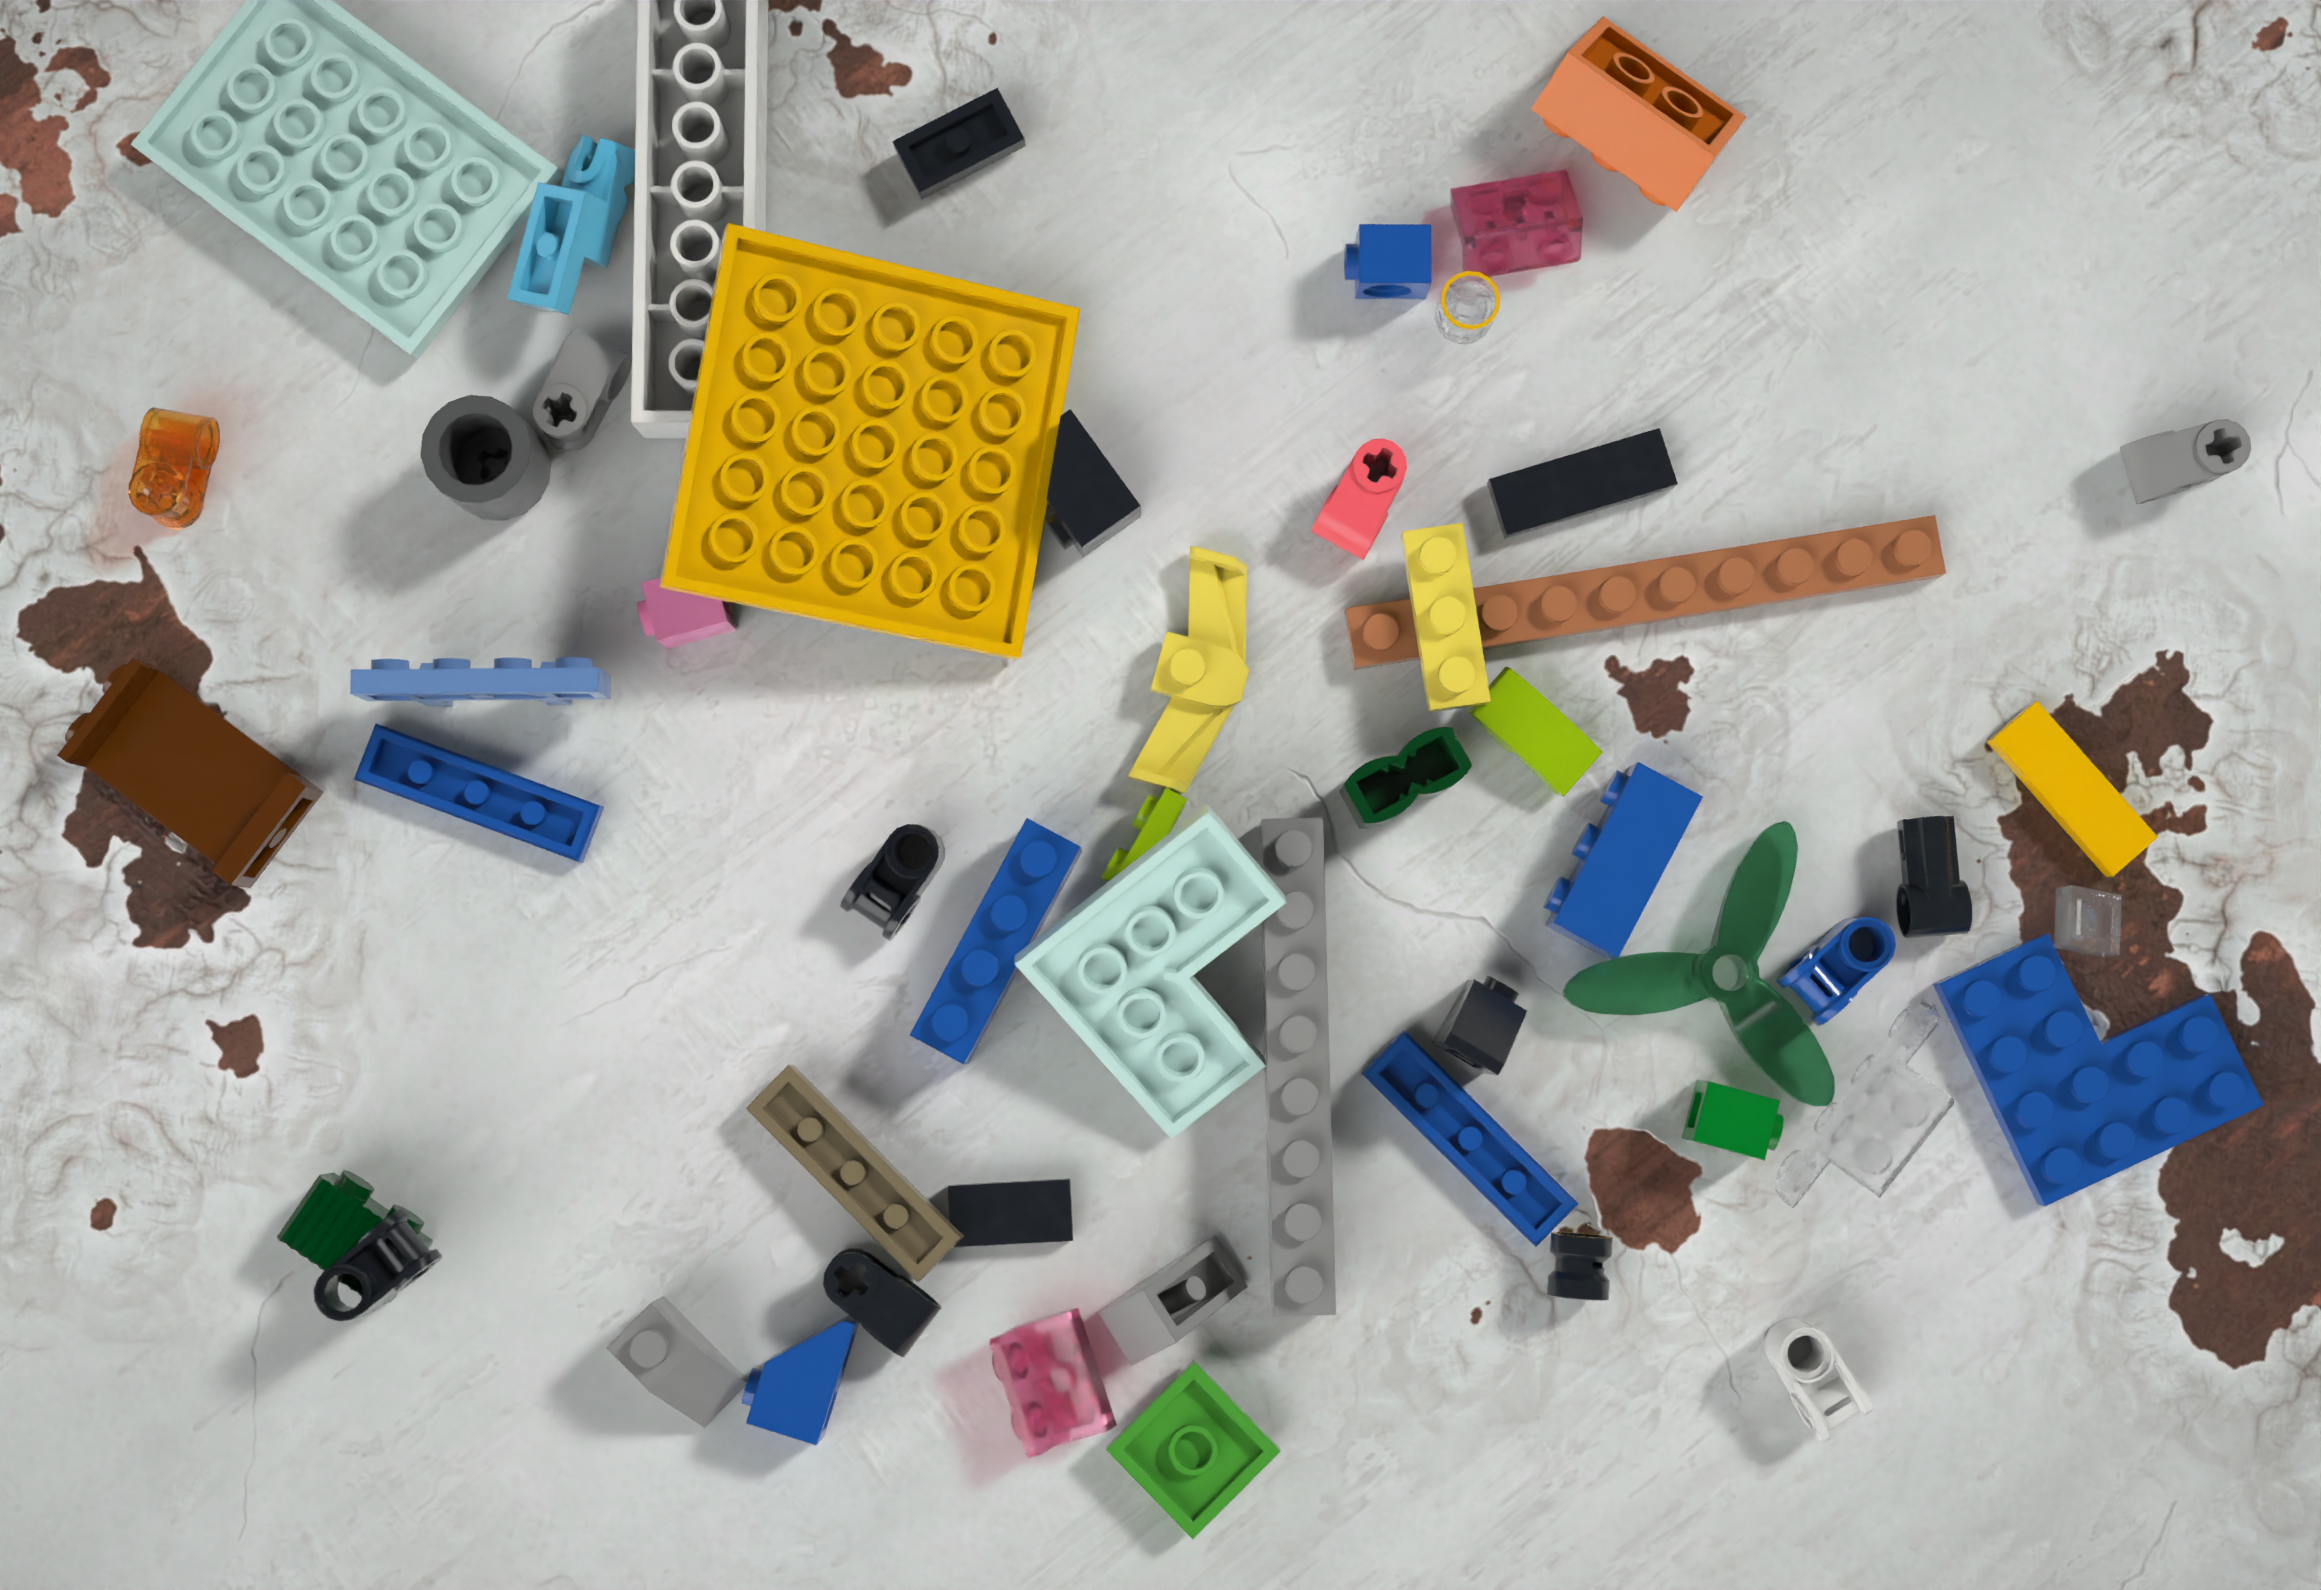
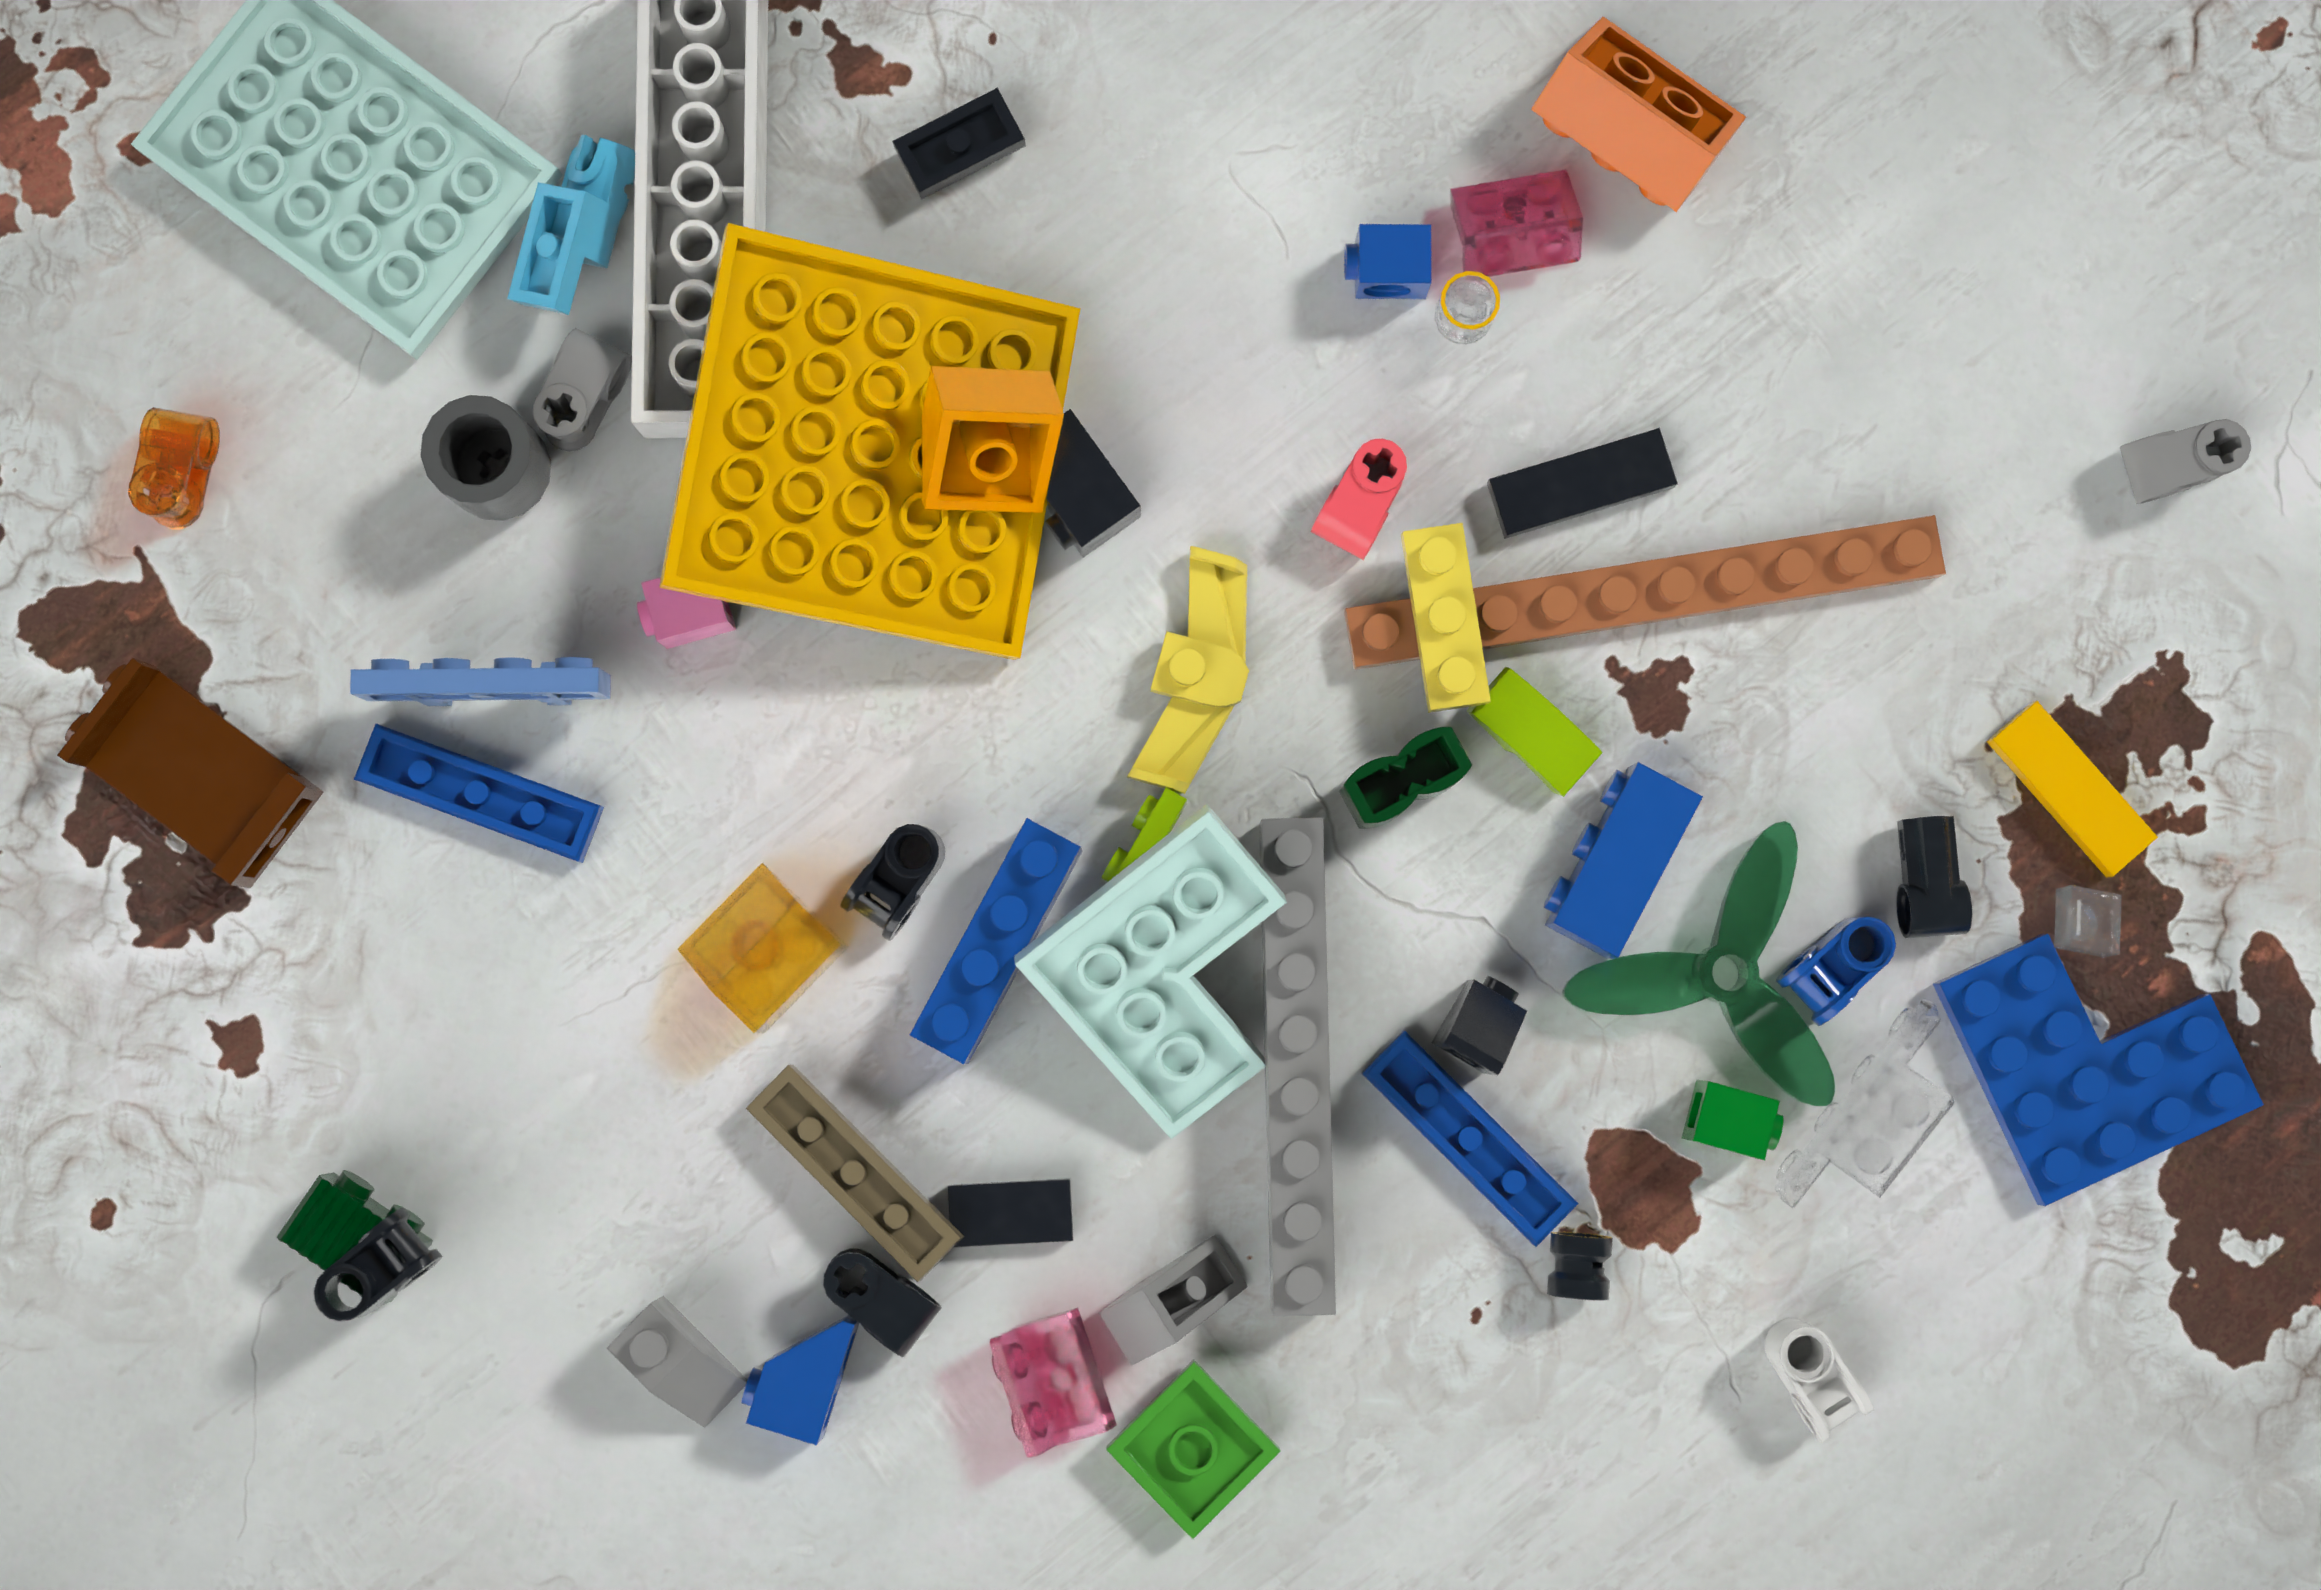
(761, 949): none -> clear yellow slope
(988, 439): none -> light orange slope

